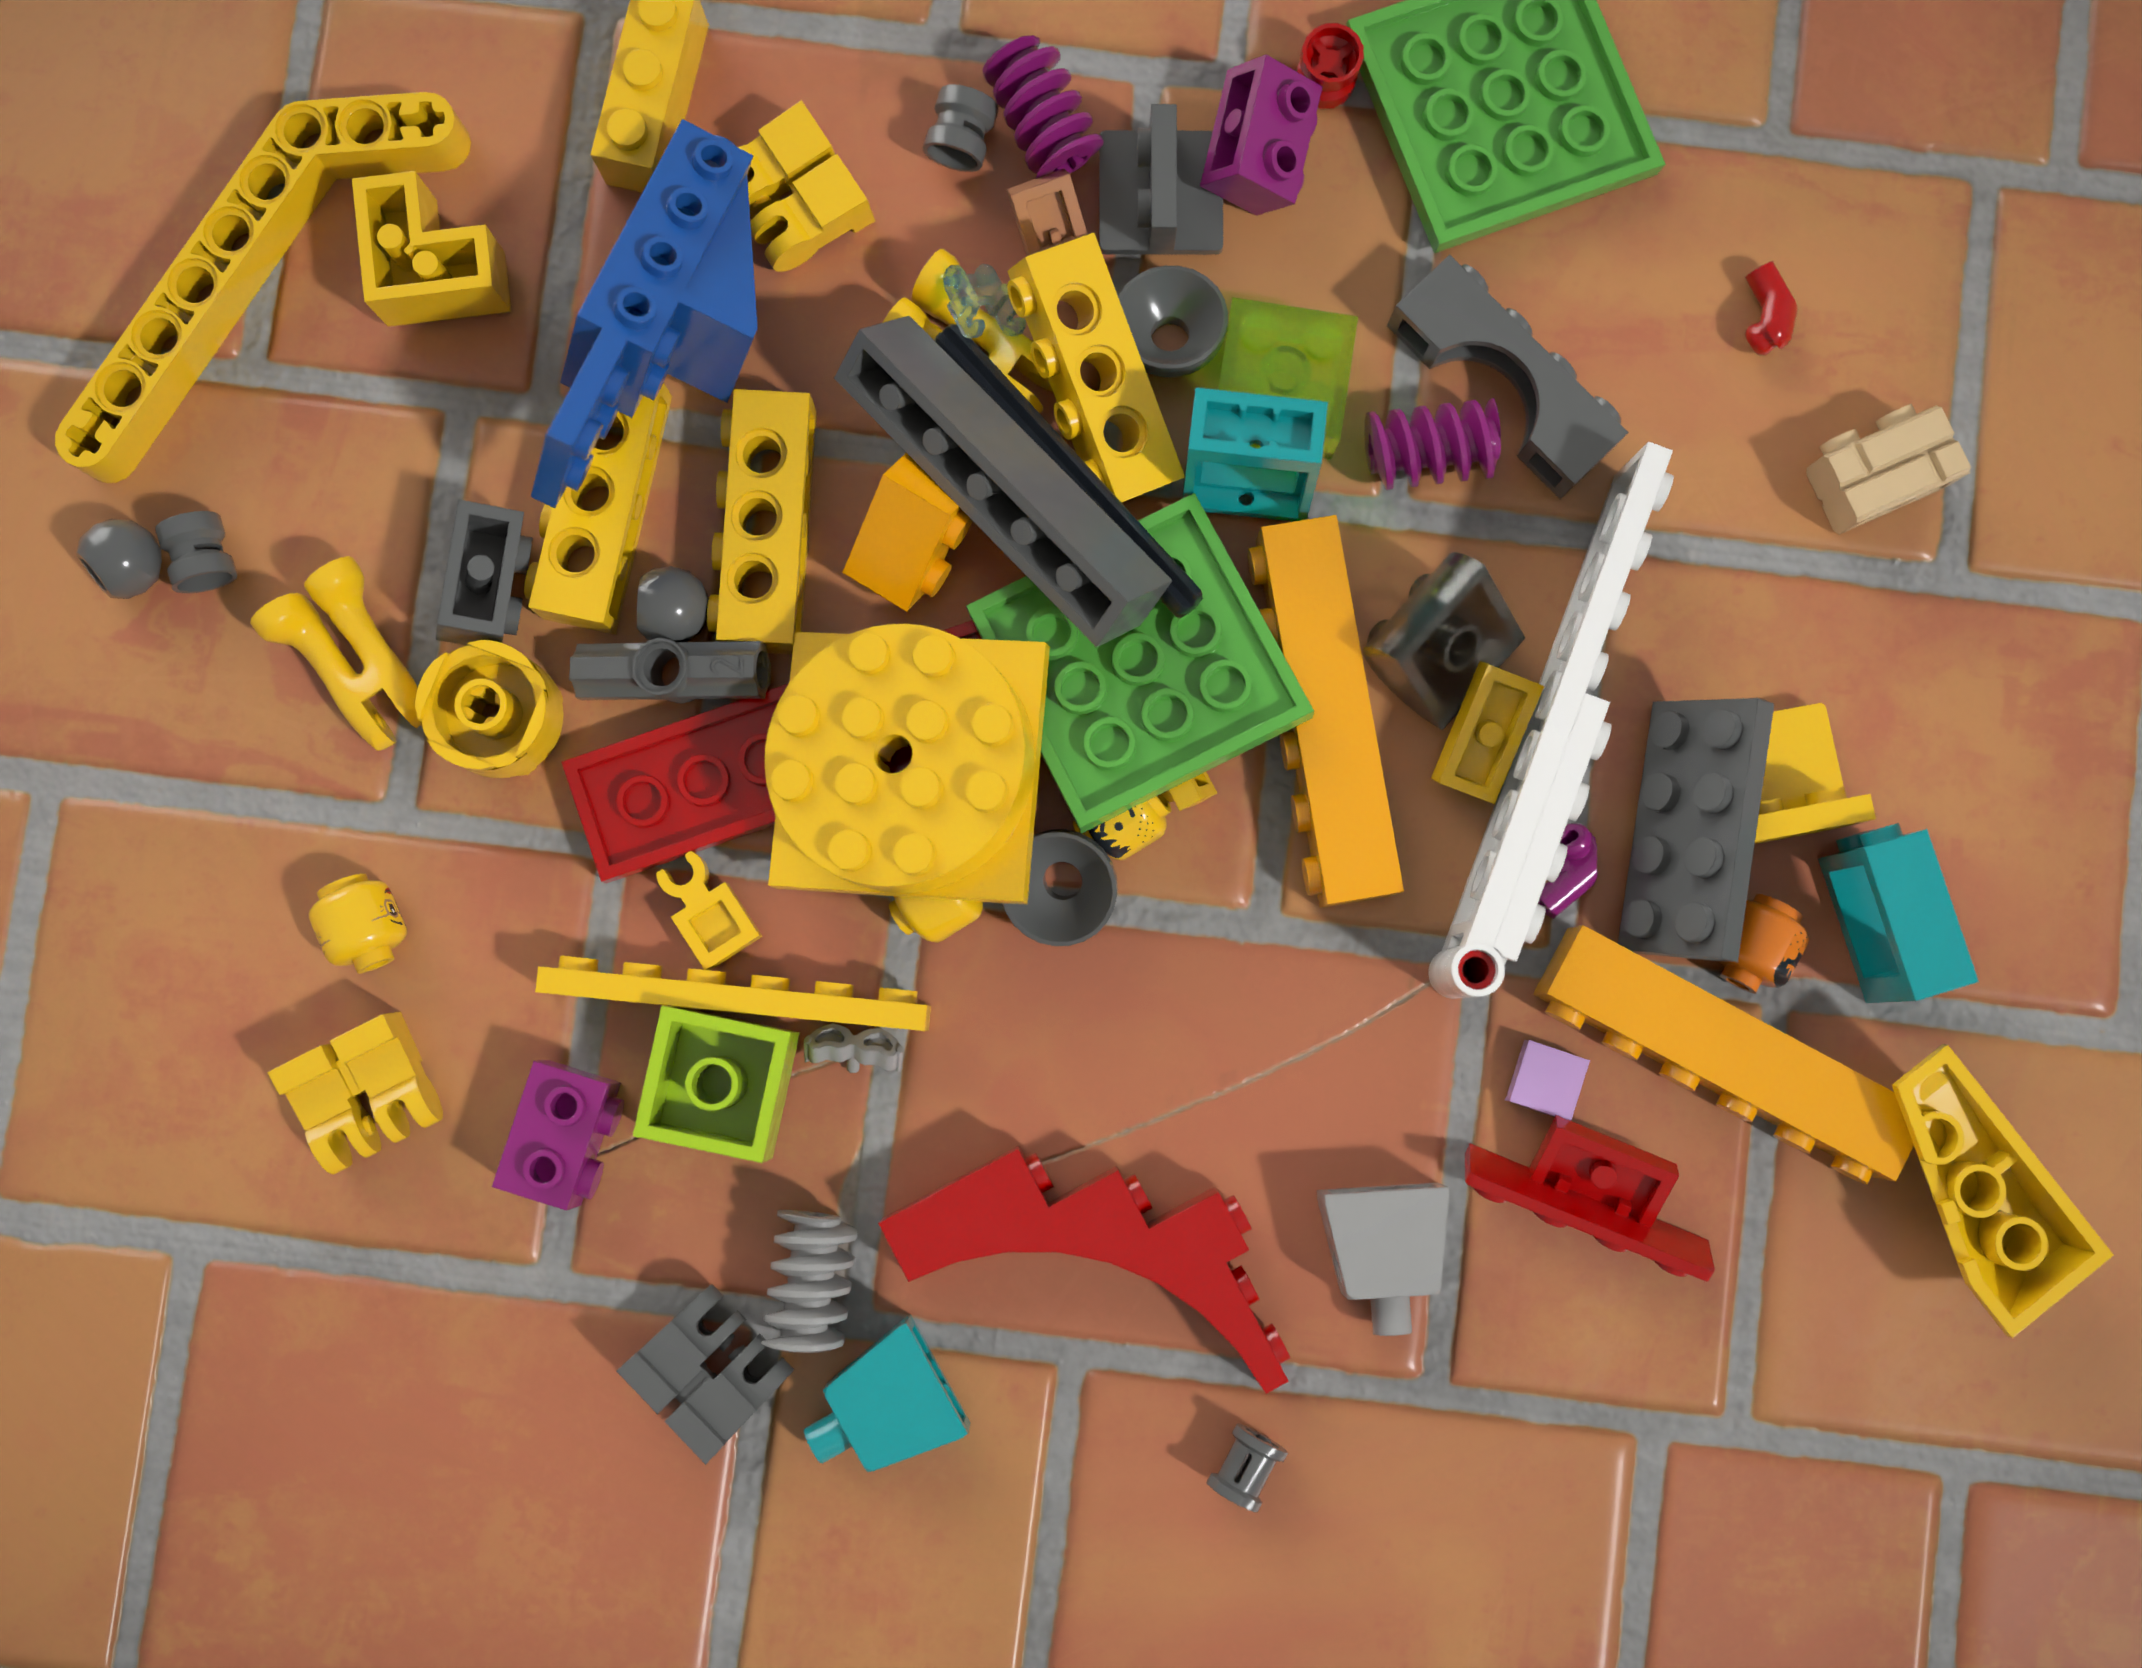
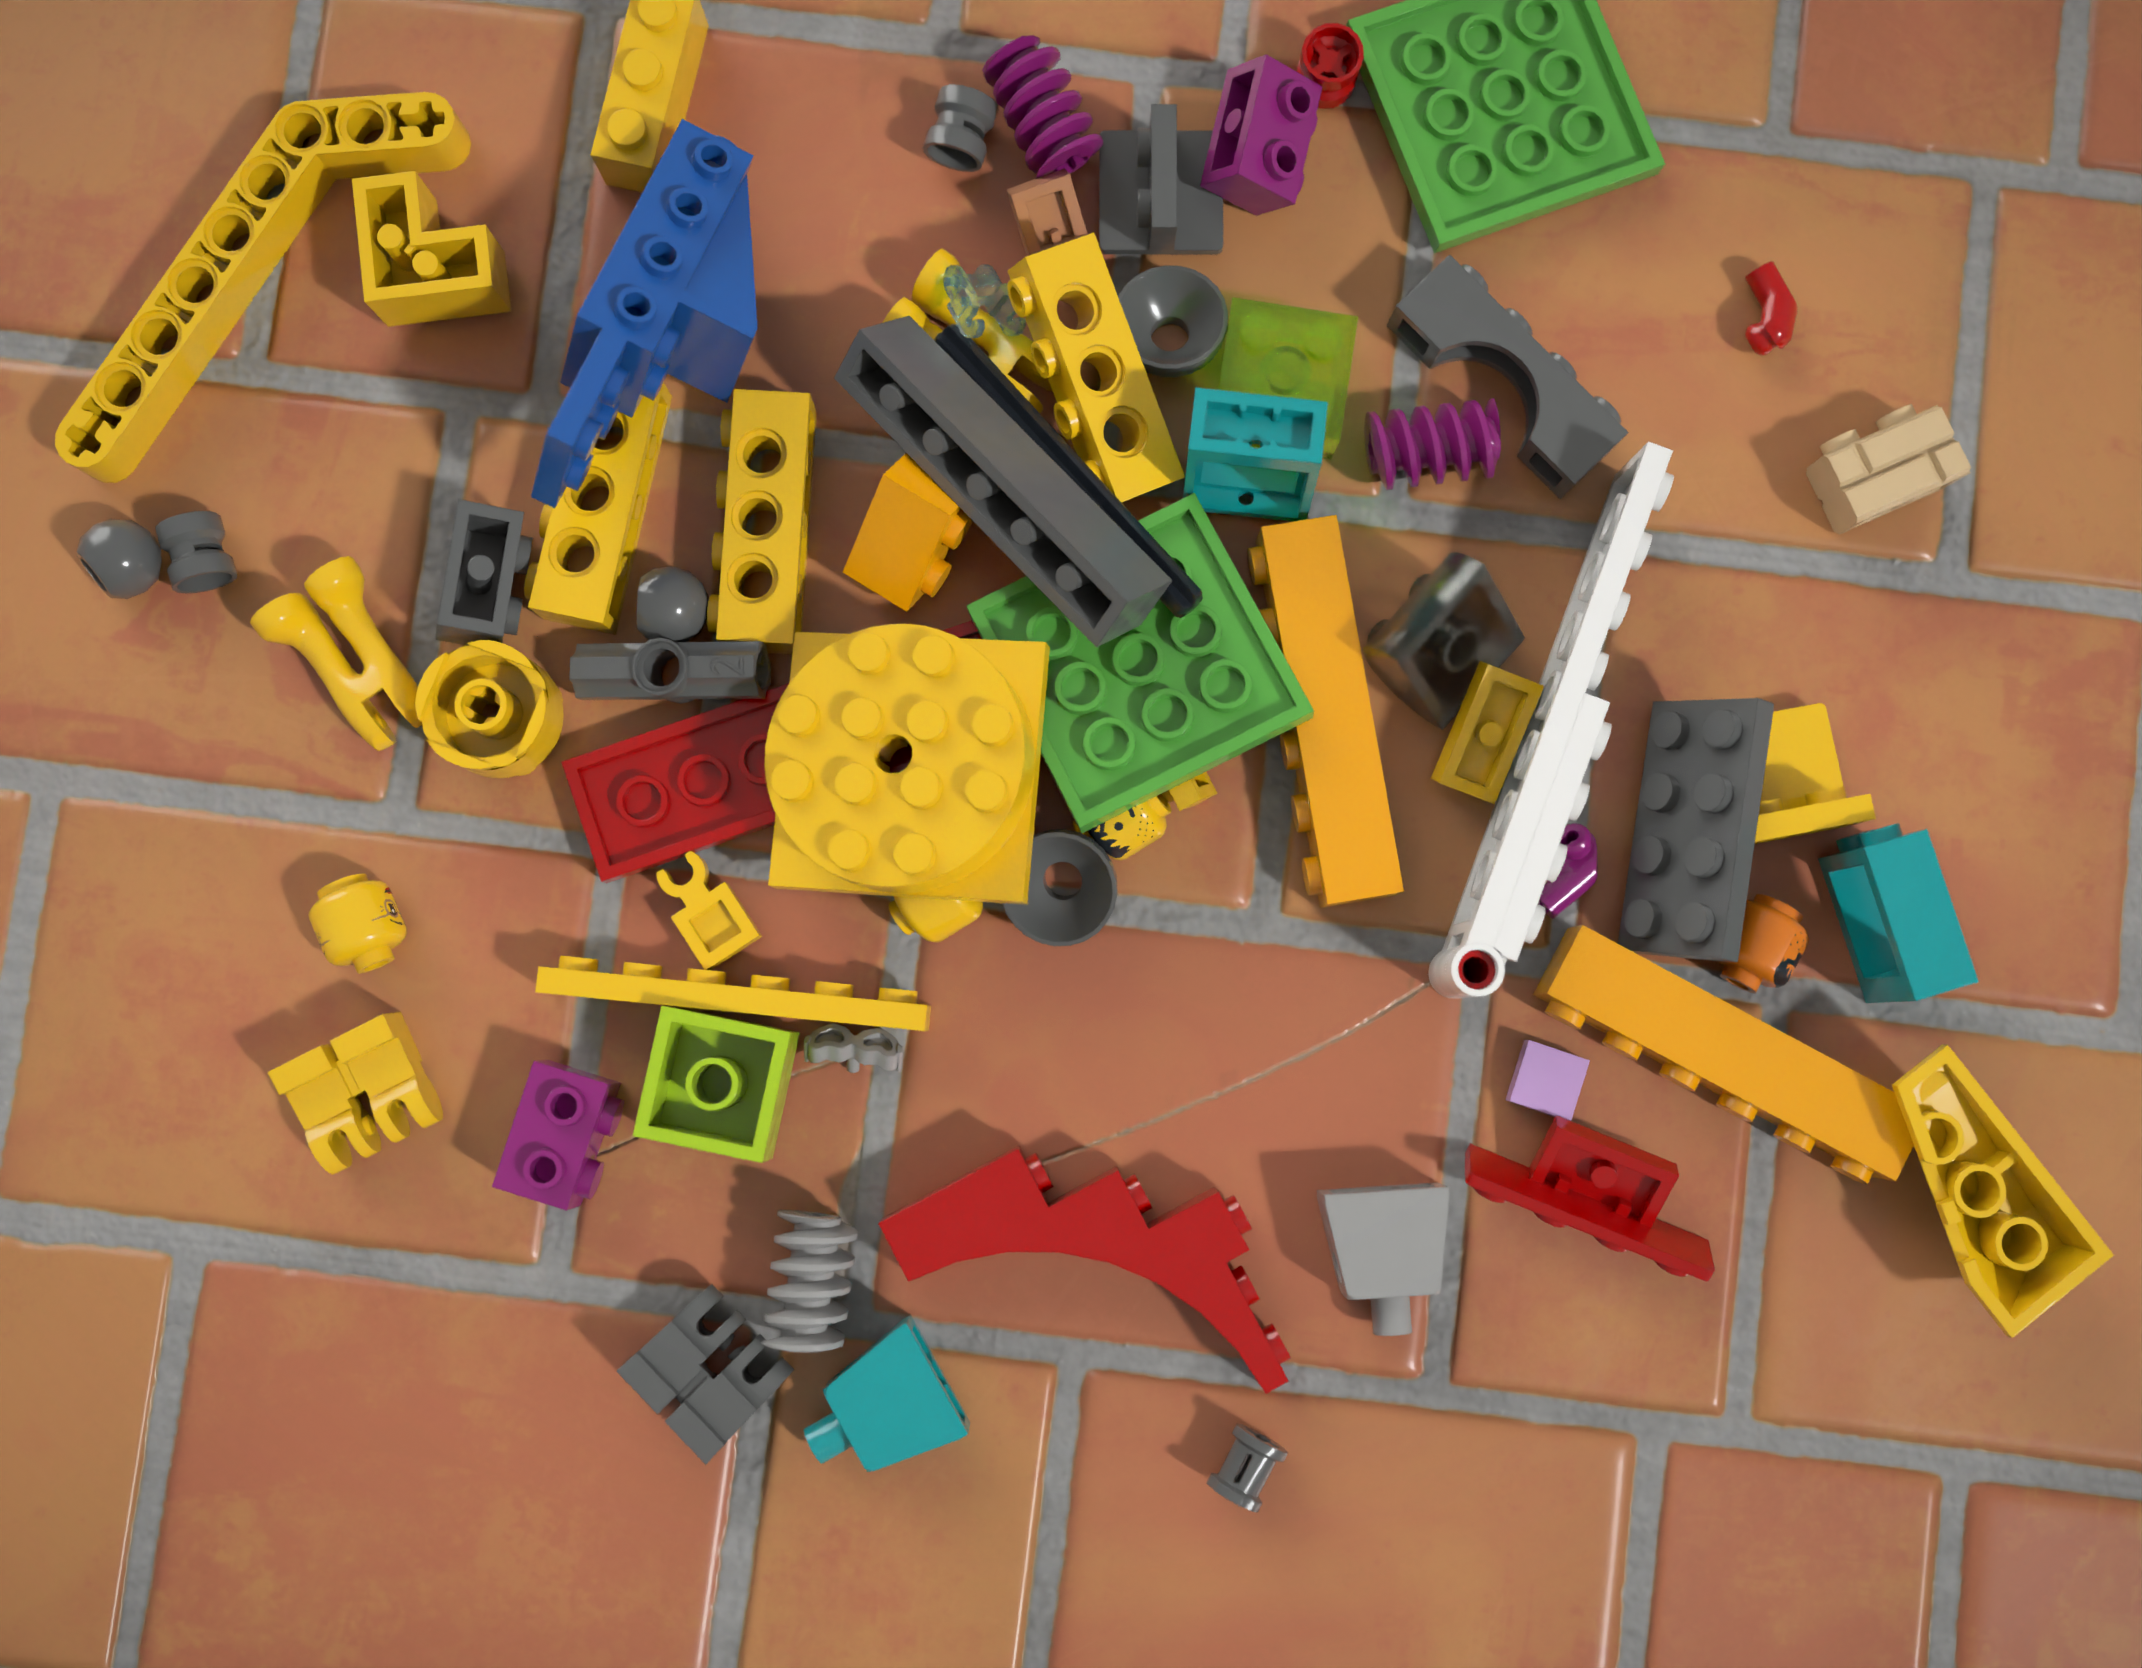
(825, 196): yellow legs -> none

